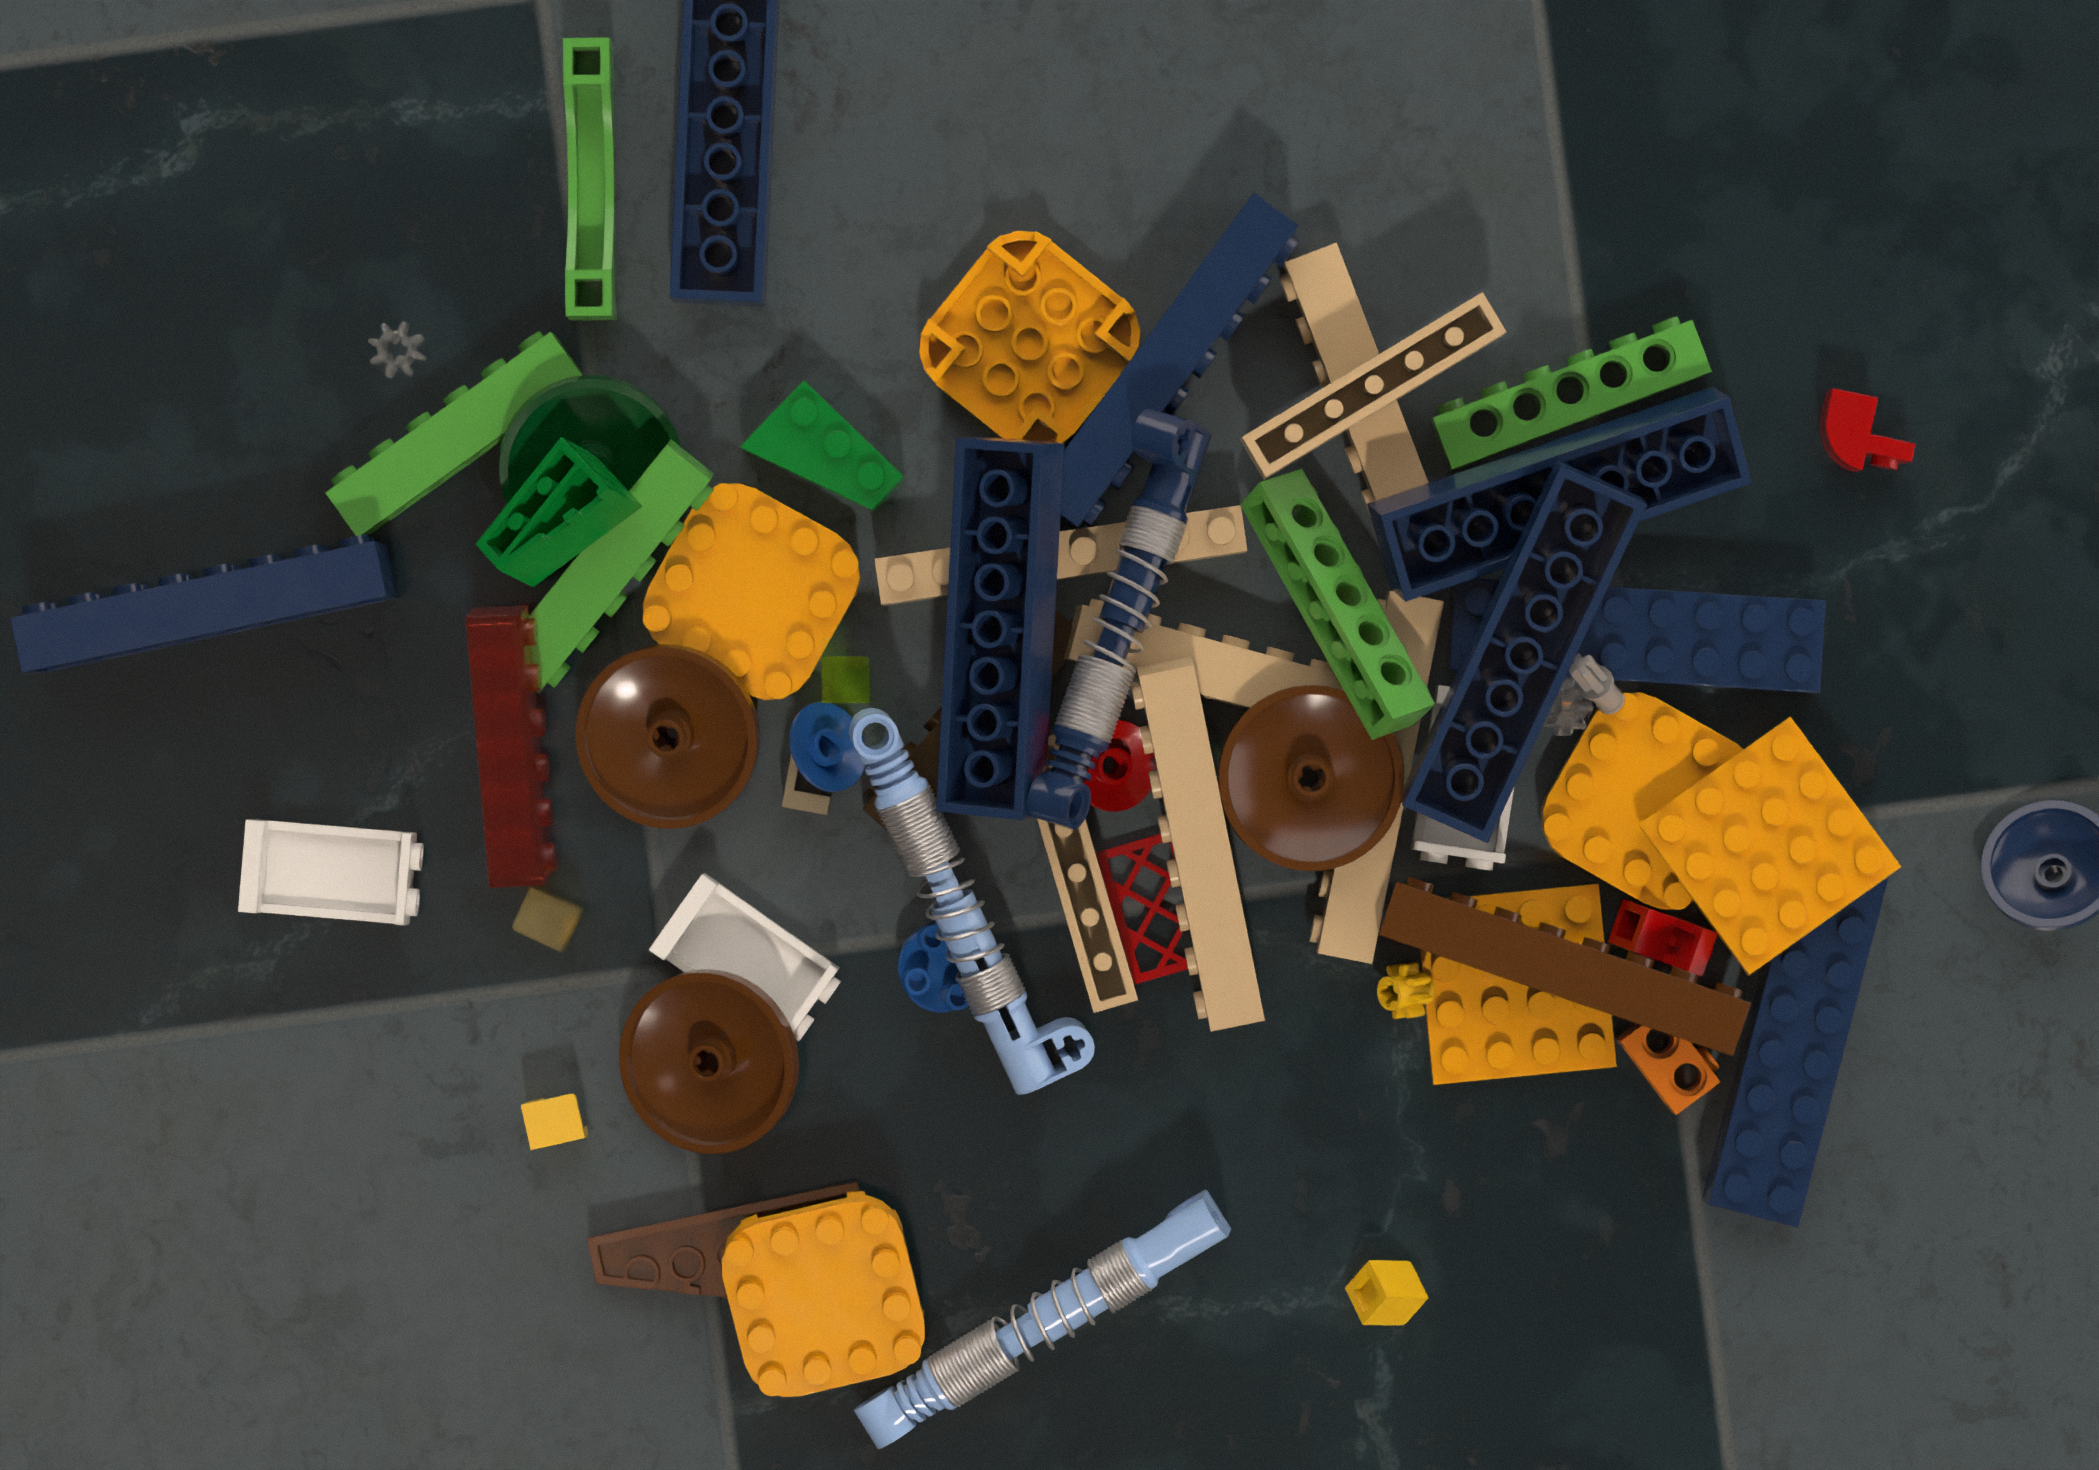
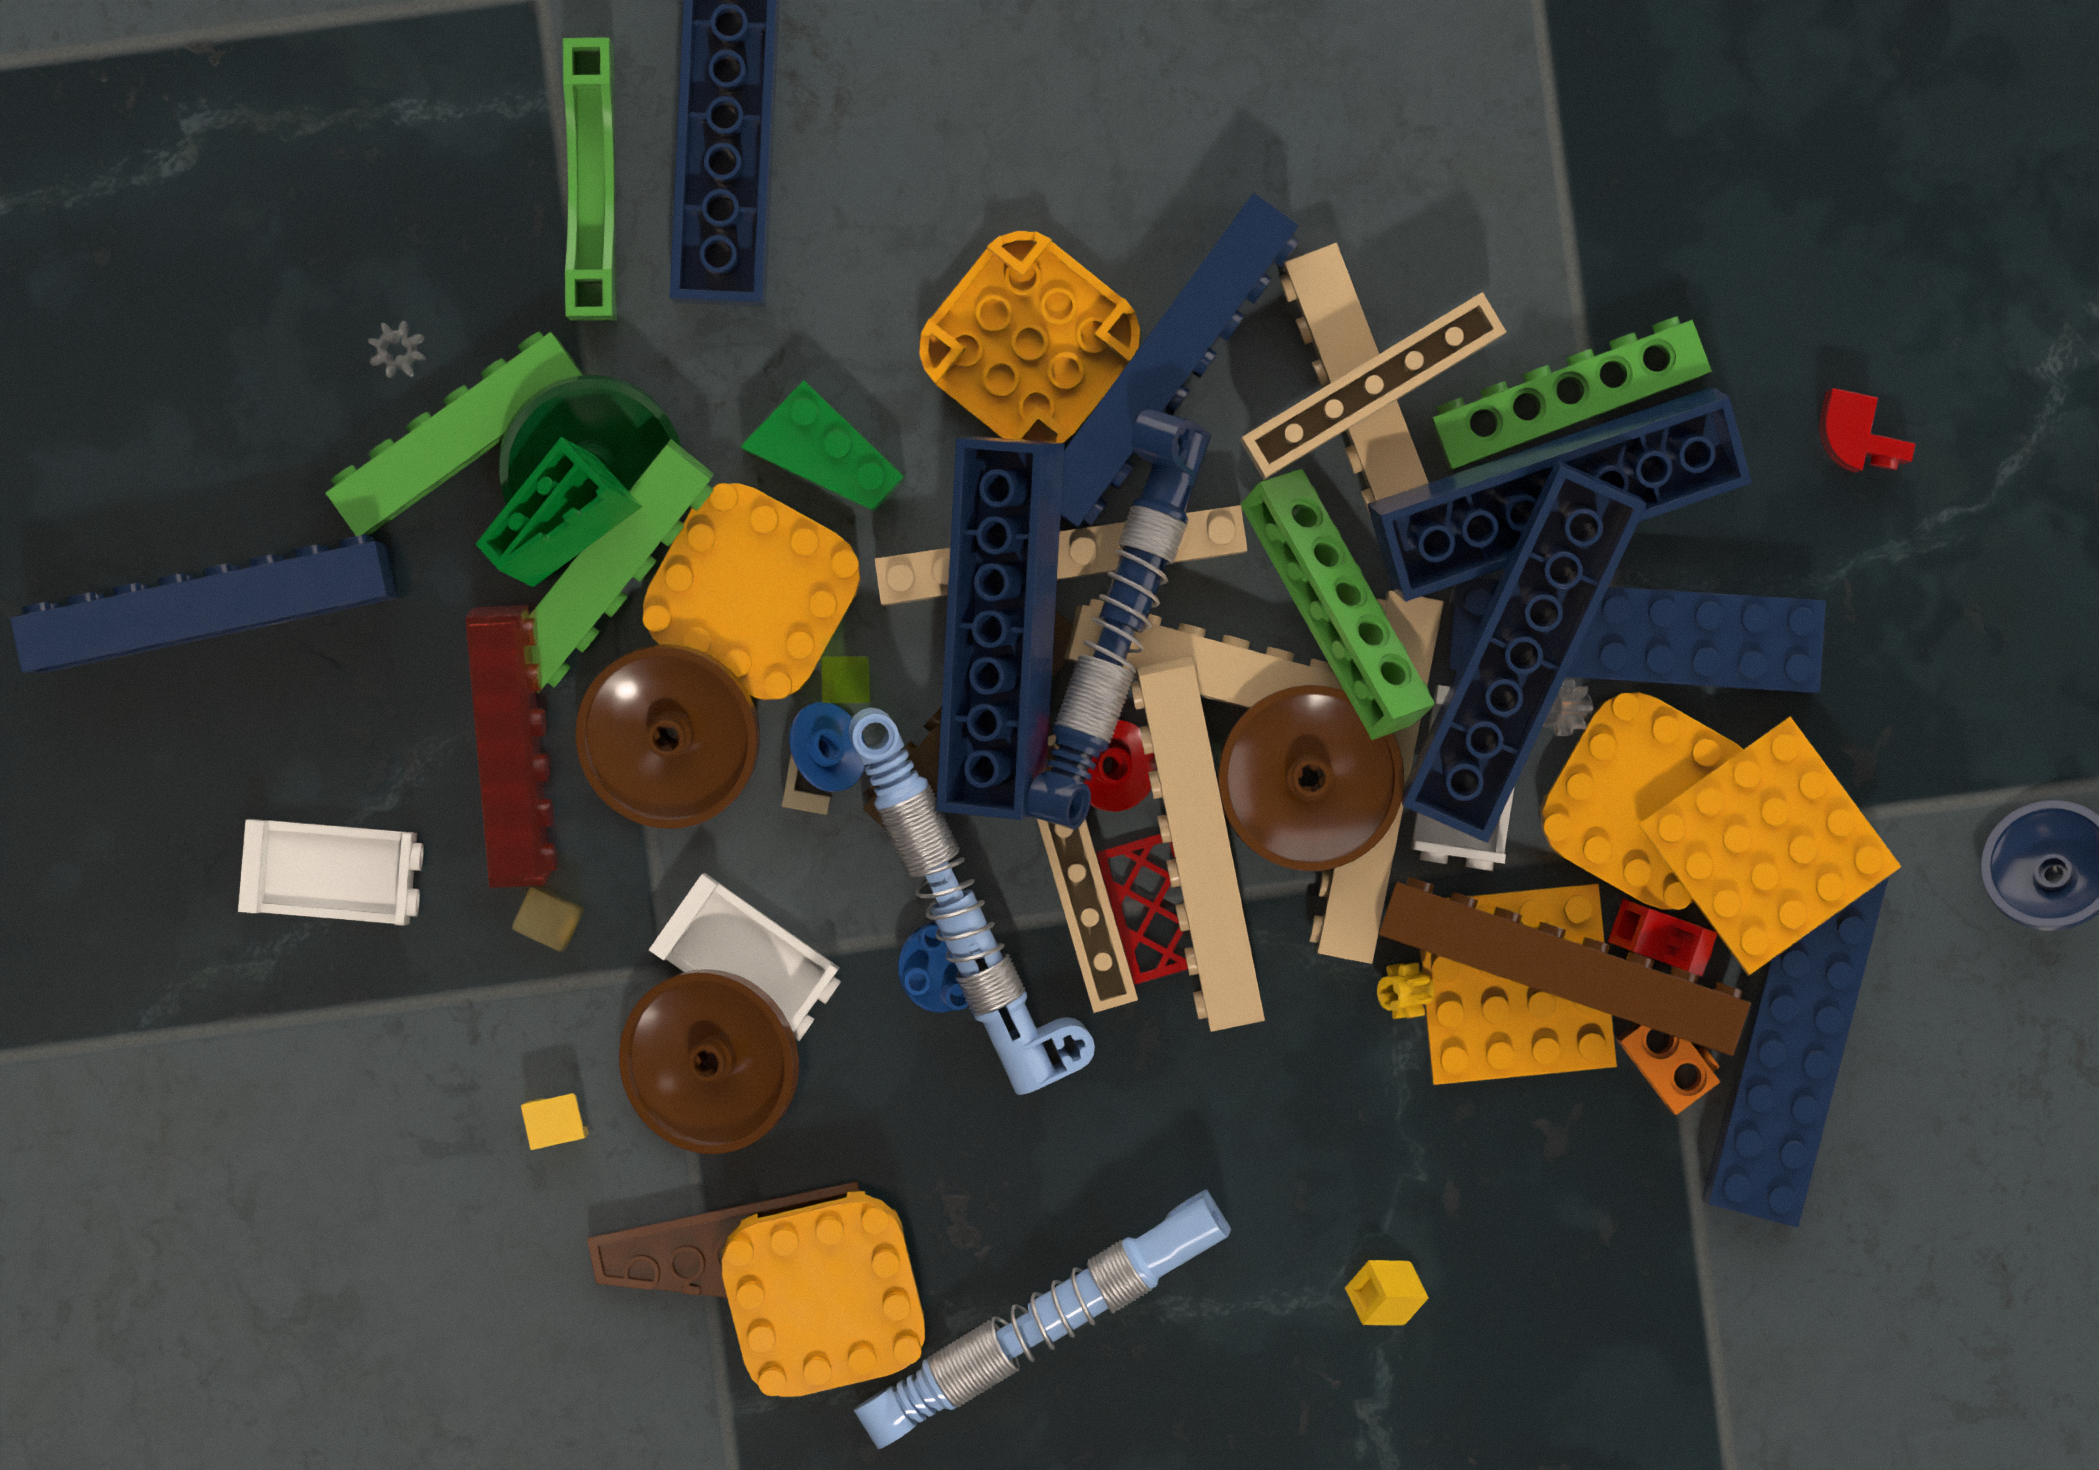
(1597, 684): light grey axle -> none

